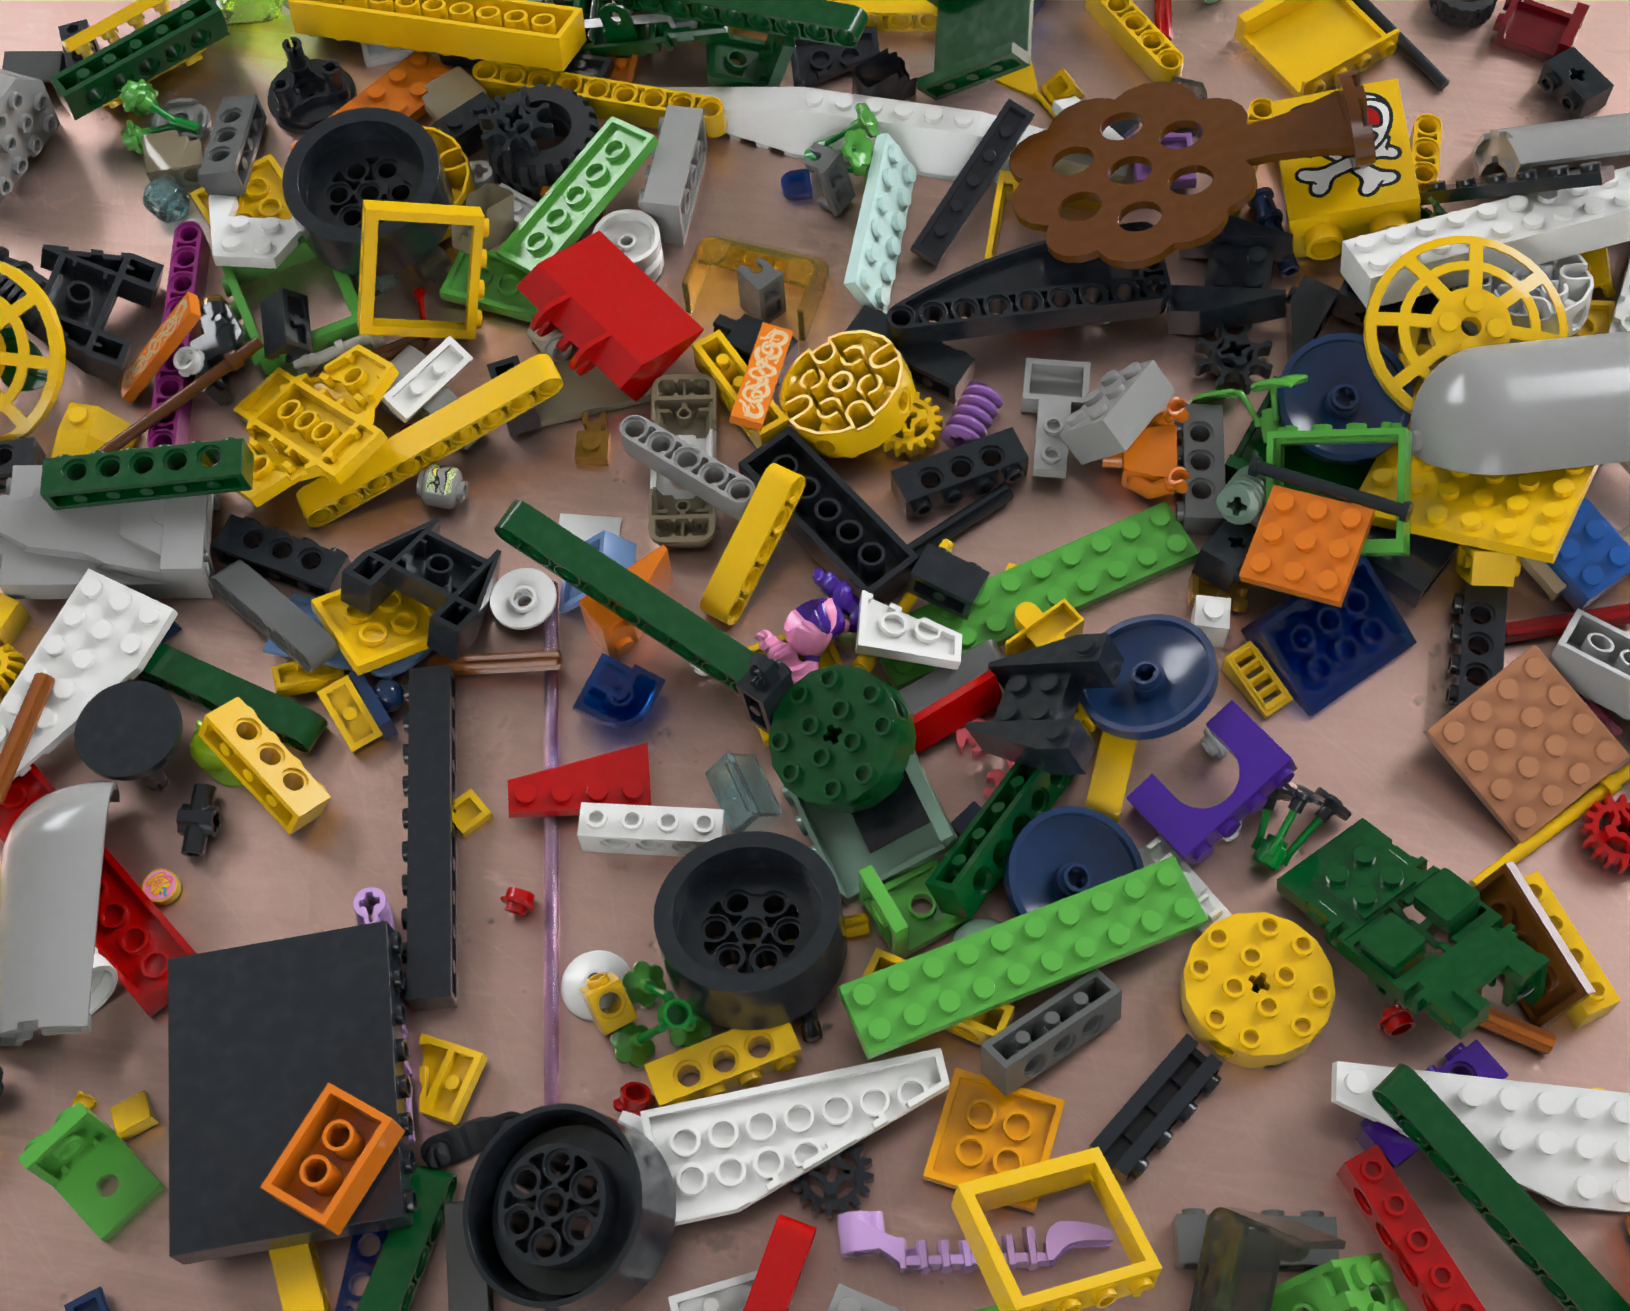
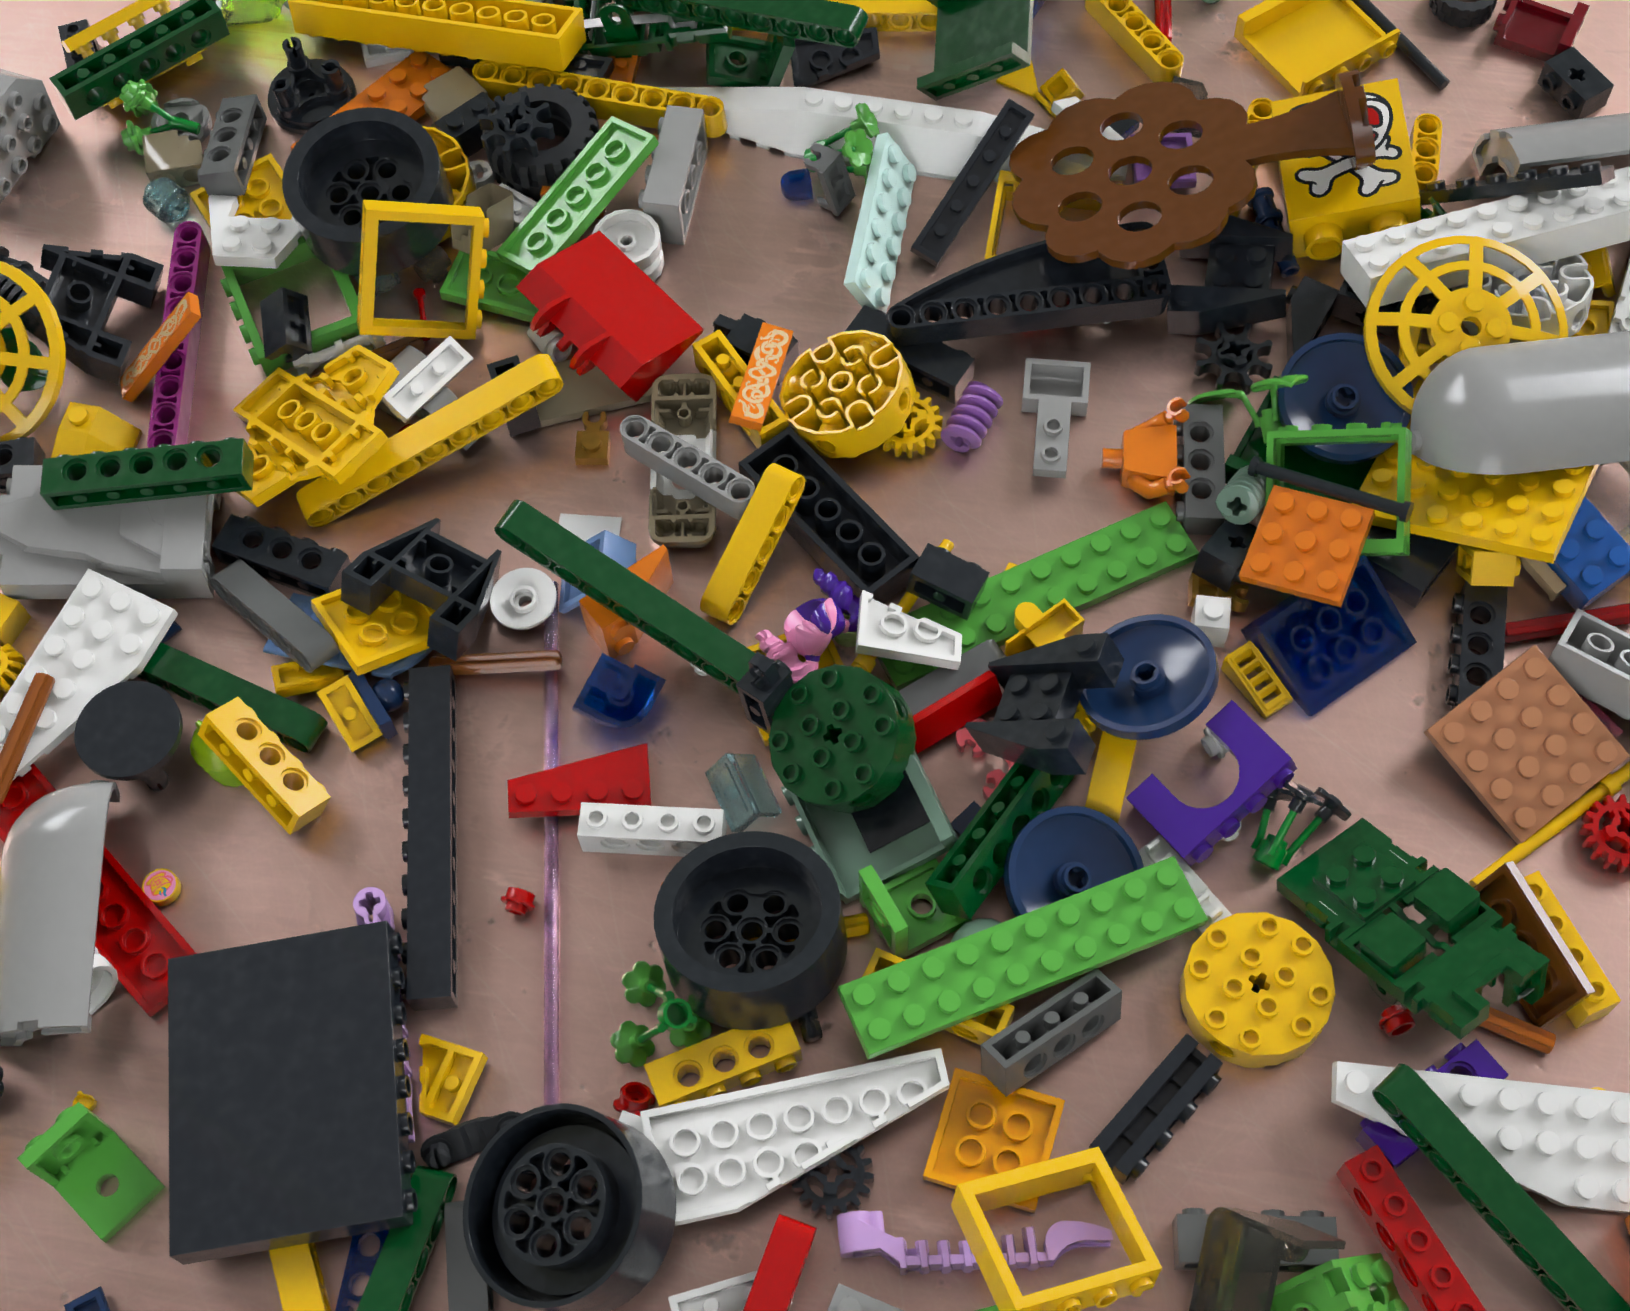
(35, 63): dark grey hinge -> none
(133, 1116): yellow slope -> none
(188, 361): white plate -> none
(199, 820): black axle -> none
(218, 336): black plate -> none
(232, 361): reddish brown bar -> none
(333, 1158): orange brick -> none
(441, 486): light grey head -> none
(469, 812): yellow tile -> none
(580, 971): white dish -> none
(616, 1015): yellow brick -> none
(732, 252): clear yellow windscreen -> none
(763, 292): dark grey hinge -> none
(883, 77): black piece -> none
(964, 518): black axle -> none
(968, 459): black brick -> none
(1116, 411): light grey brick -> none

